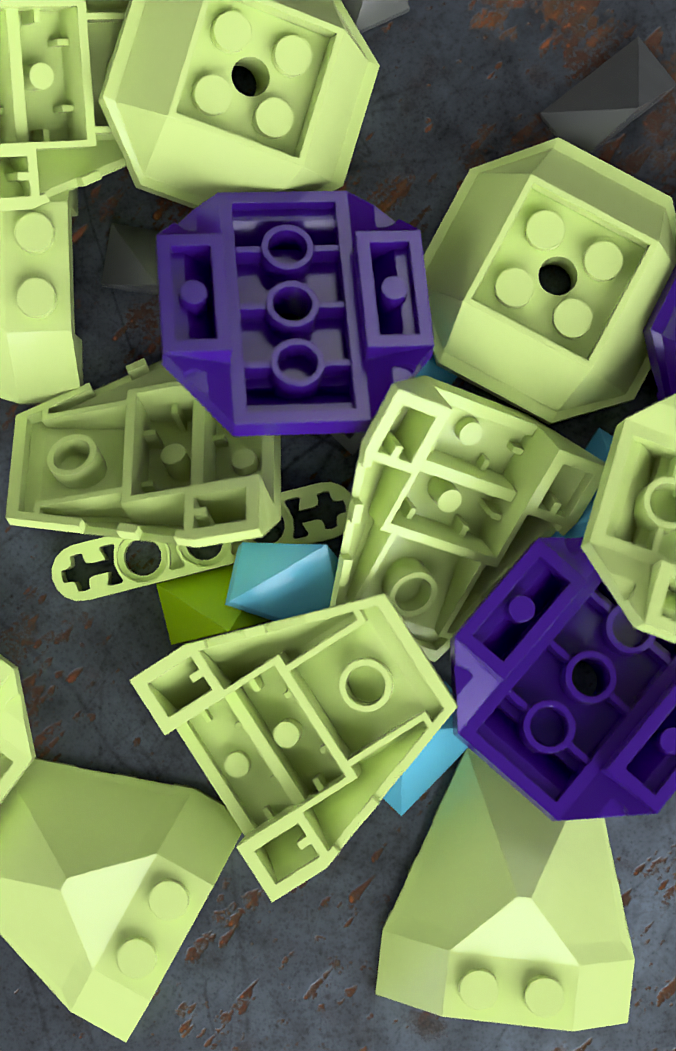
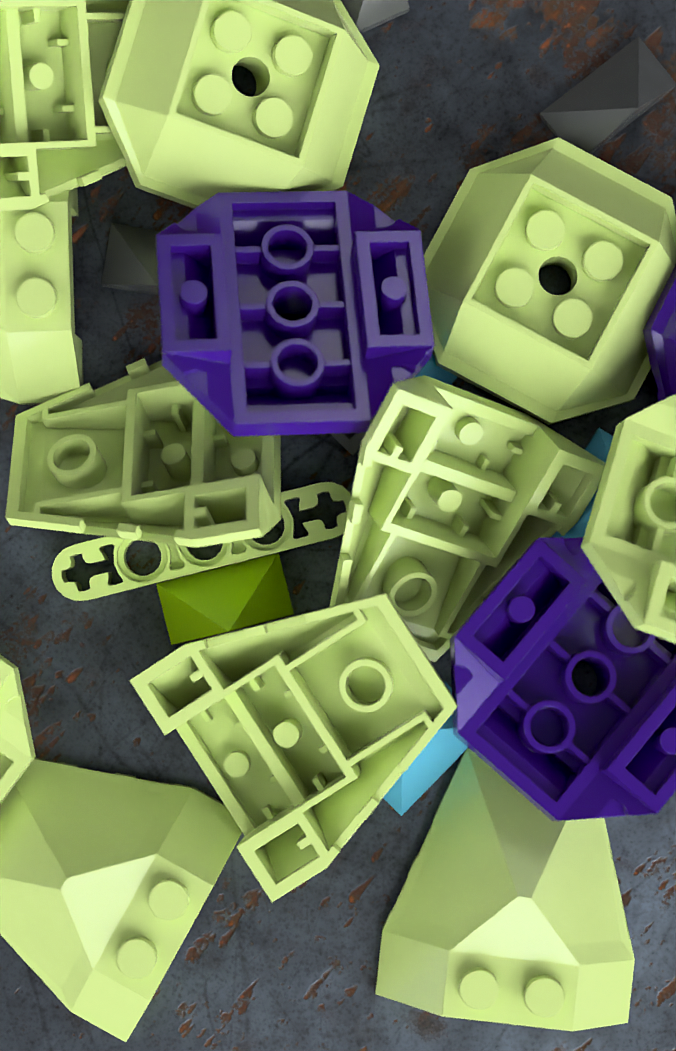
(282, 579): medium azure slope -> none

